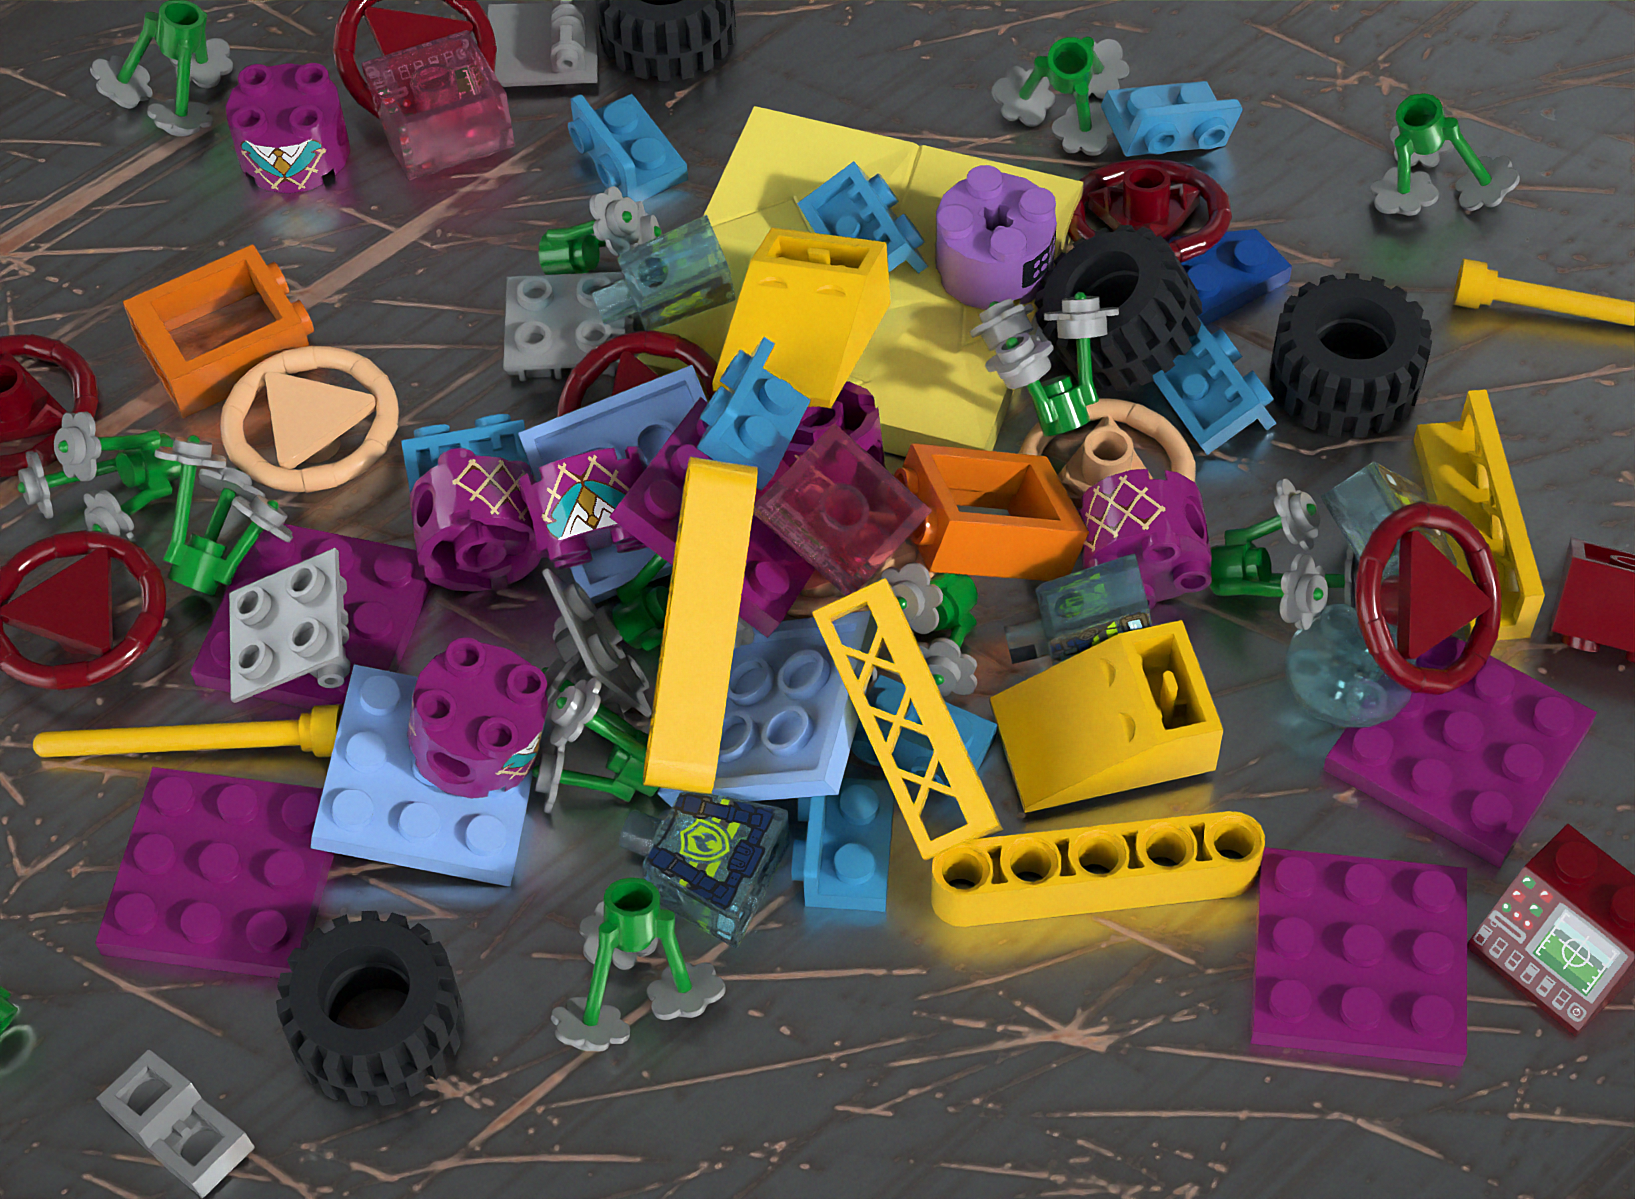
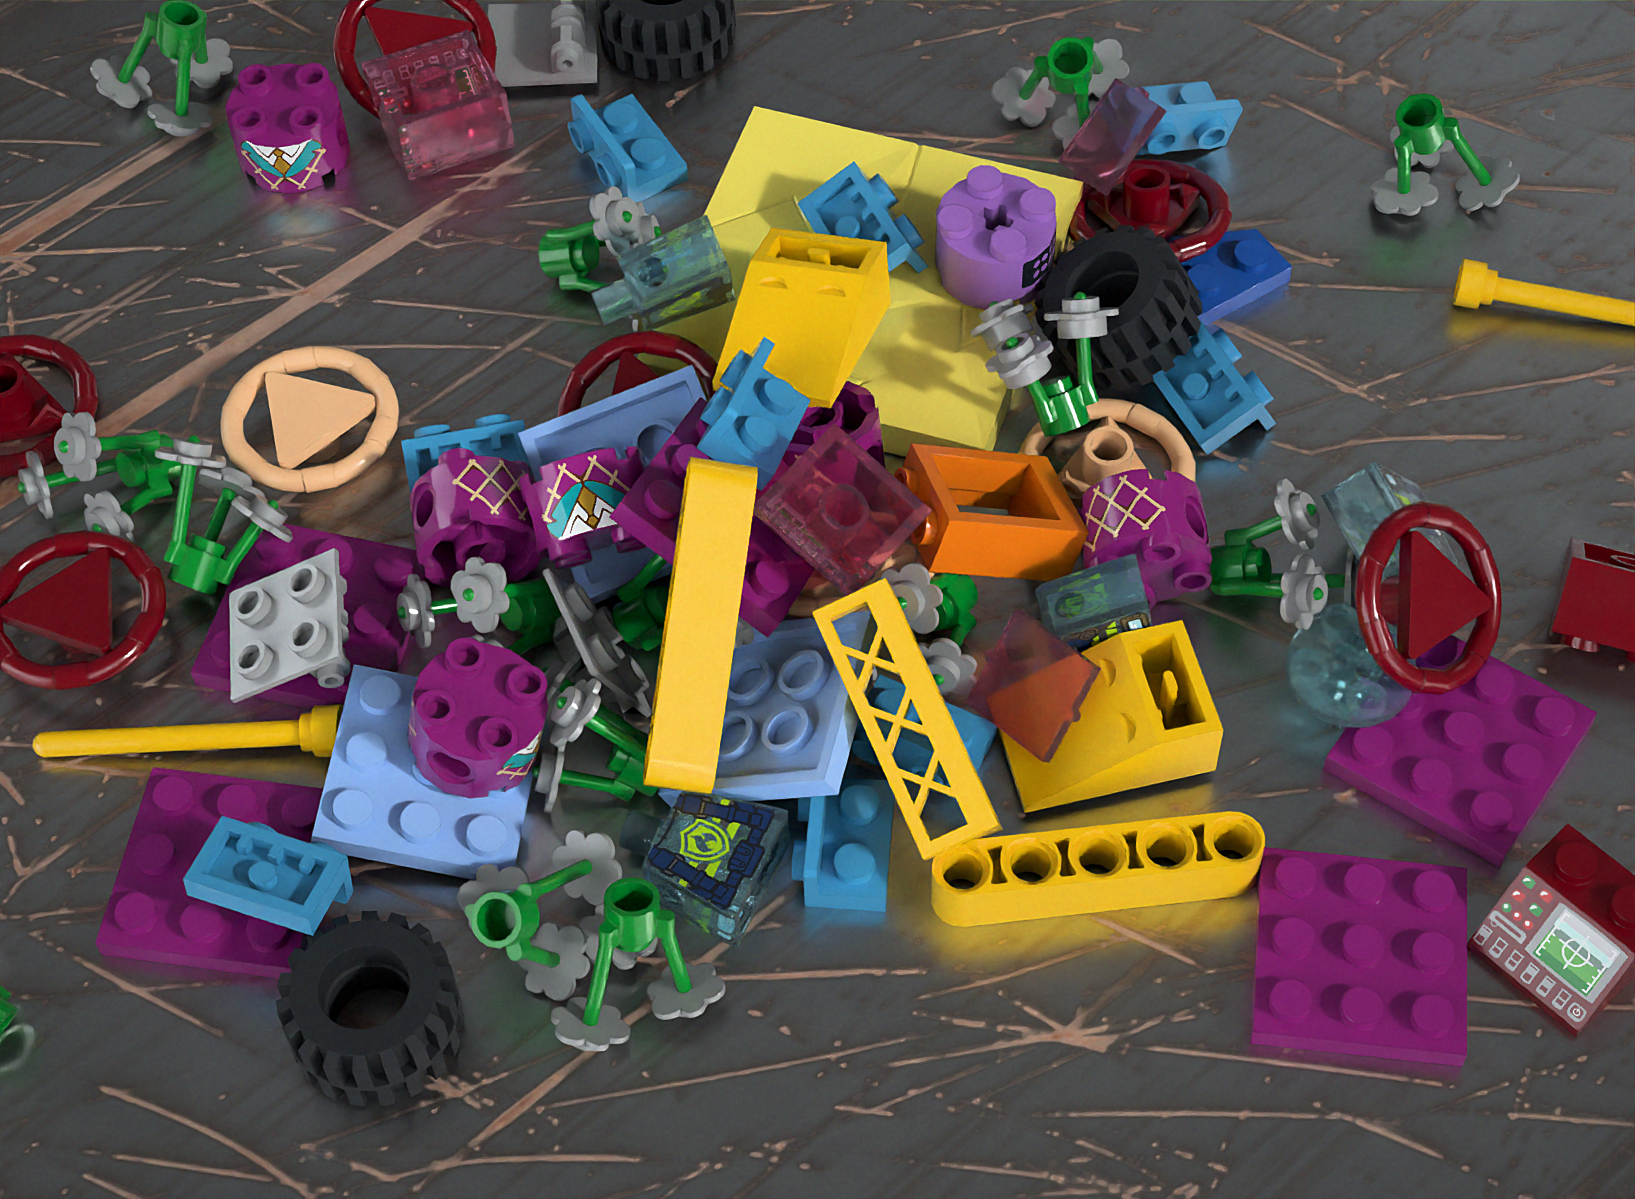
(175, 1123): light grey slope -> none
(212, 375): orange window -> none
(269, 875): none -> dark azure bracket
(479, 598): none -> plant
(506, 913): none -> light grey plant
(554, 323): light grey hinge -> none
(1032, 685): none -> piece
(1111, 136): none -> clear pink piece
(1357, 319): black tyre -> none
(1470, 473): yellow fence -> none

